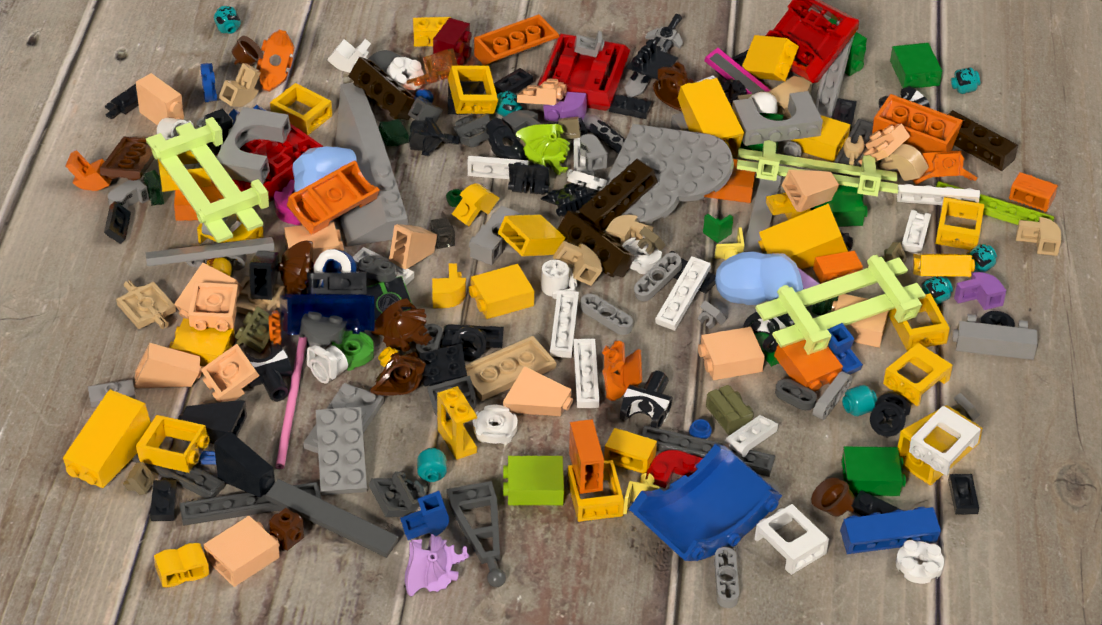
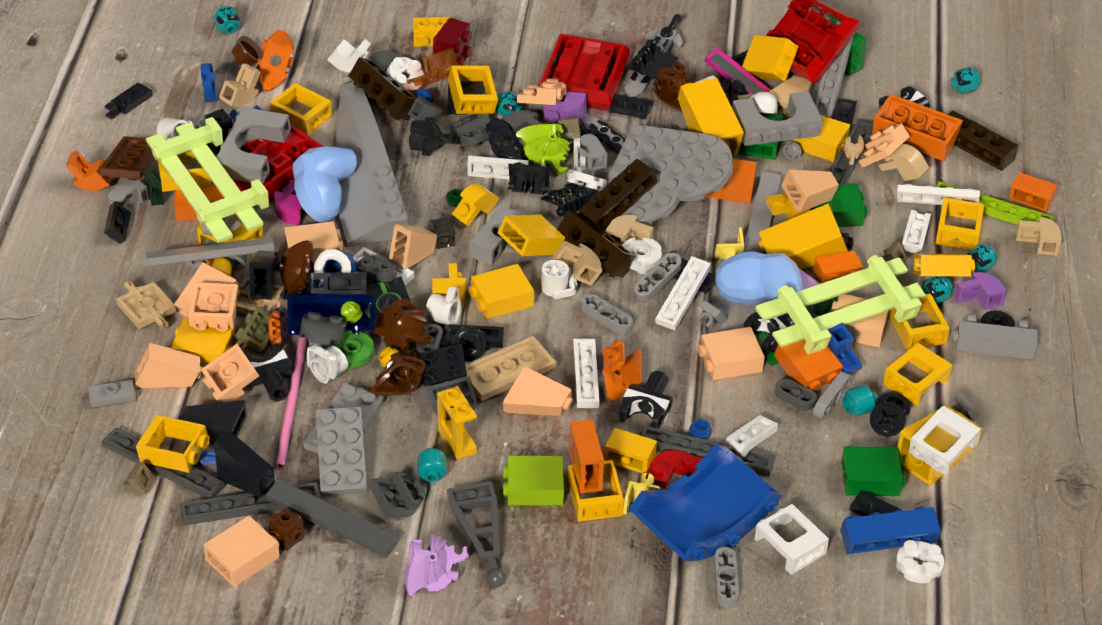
(107, 439): yellow slope -> none
(158, 99): light nougat brick -> none
(163, 500): black plate -> none
(181, 565): yellow brick -> none
(331, 197): orange piece -> none
(351, 312): none -> lime plate
(393, 133): clear green piece -> none
(430, 519): blue brick -> none
(444, 308): none -> white piece
(488, 433): white plate -> none
(513, 39): orange slope -> none
(514, 81): black plate -> none
(564, 324): white plate -> none
(589, 46): light grey bracket -> none
(650, 239): dark tan tile -> none
(716, 228): green panel -> none
(728, 409): olive brick -> none
(769, 168): yellowish green fence -> none
(833, 497): reddish brown piece -> none
(916, 65): green brick -> none
(944, 164): orange piece -> none
(963, 494): black plate -> none

